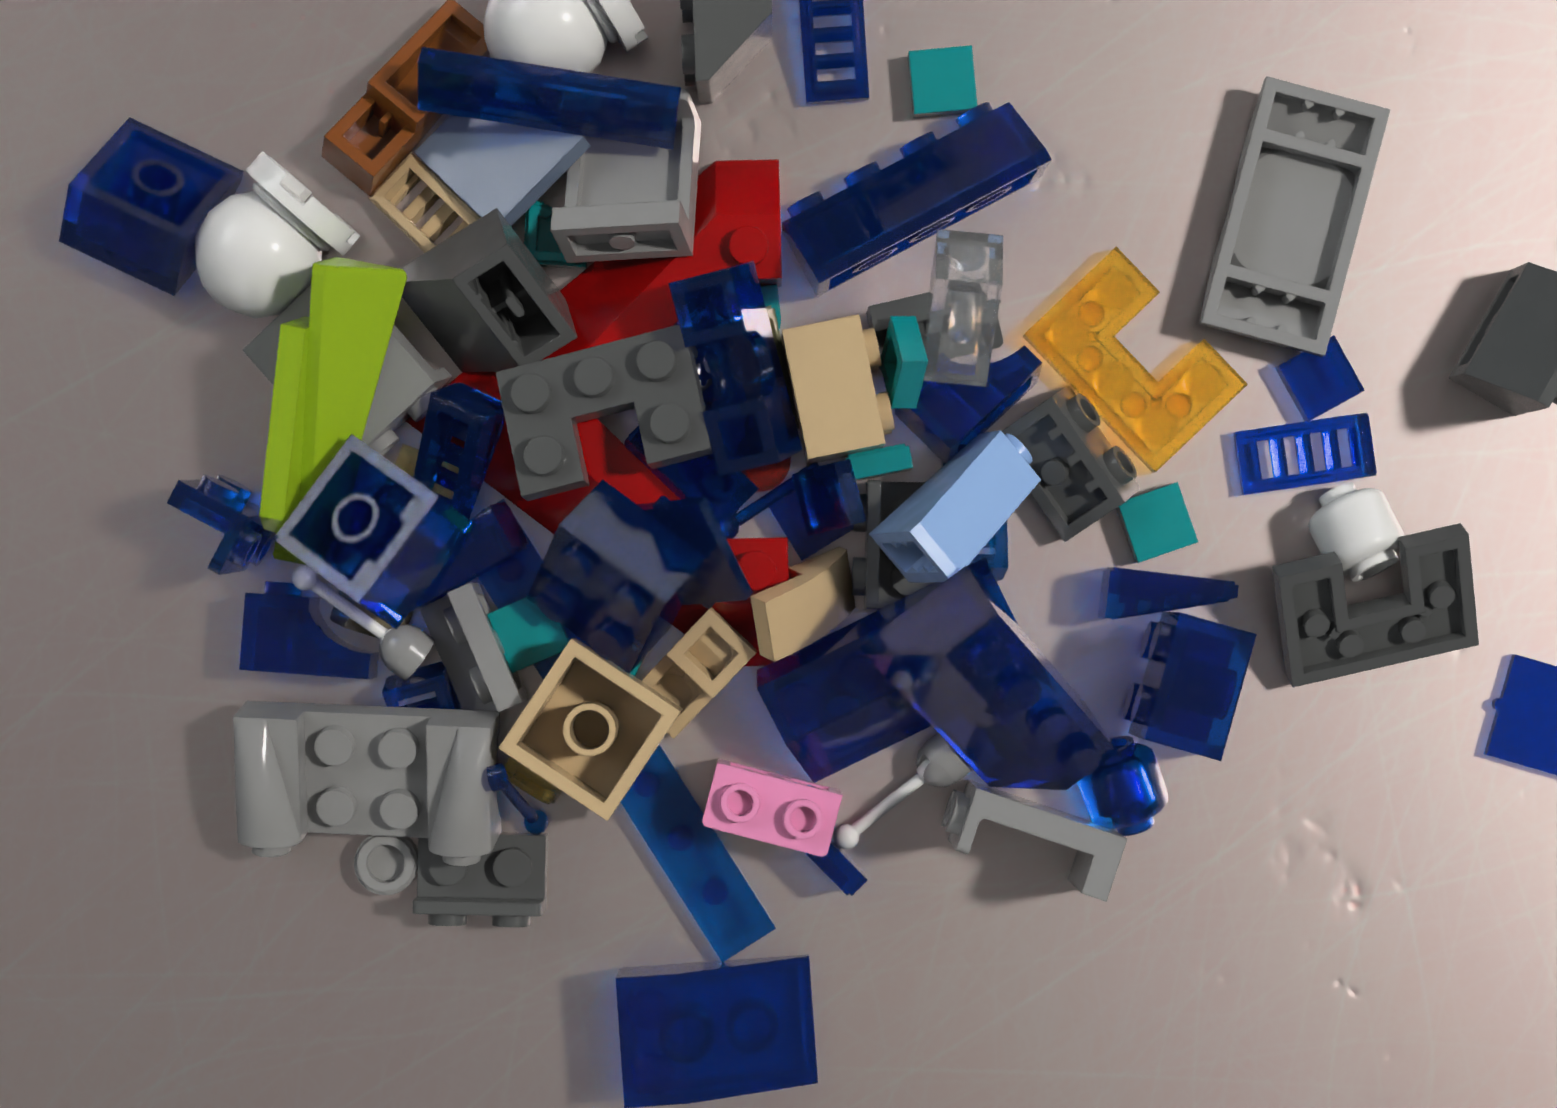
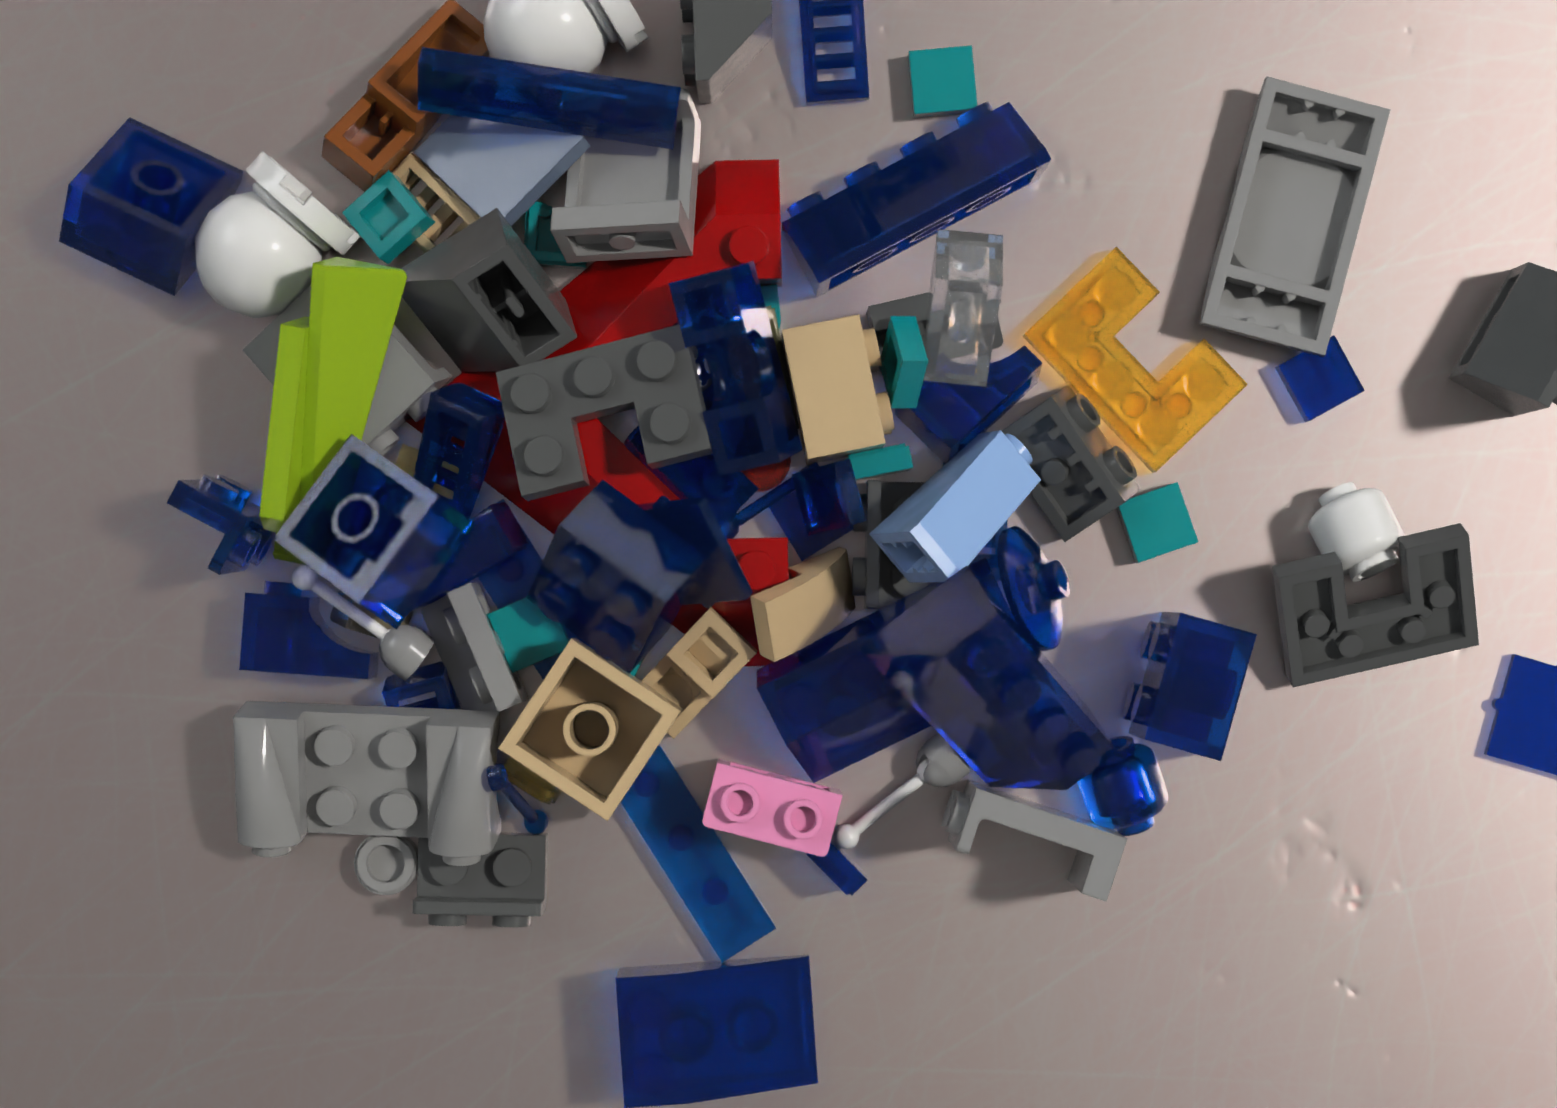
(388, 217): none -> teal tile
(1032, 587): none -> clear blue dish
(1145, 592): clear blue slope -> none
(1359, 444): clear blue slope -> none

